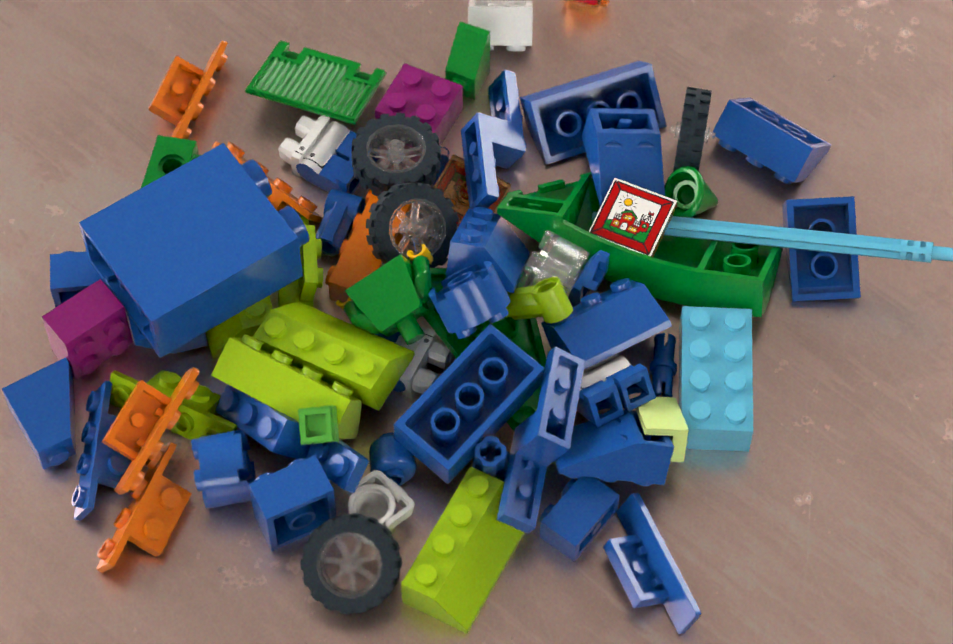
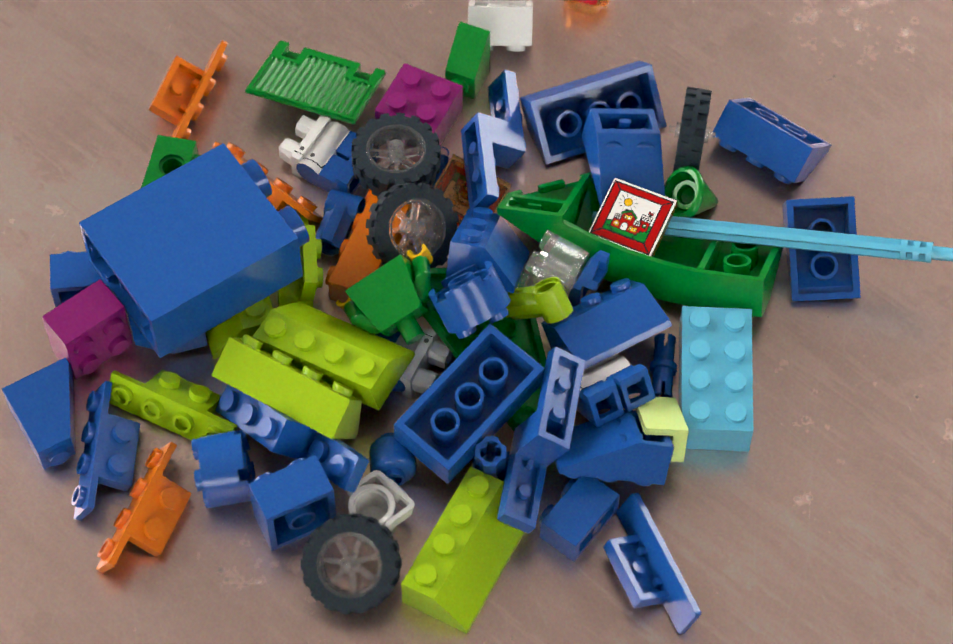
(143, 422): orange bracket -> none
(318, 425): bright green tile -> none

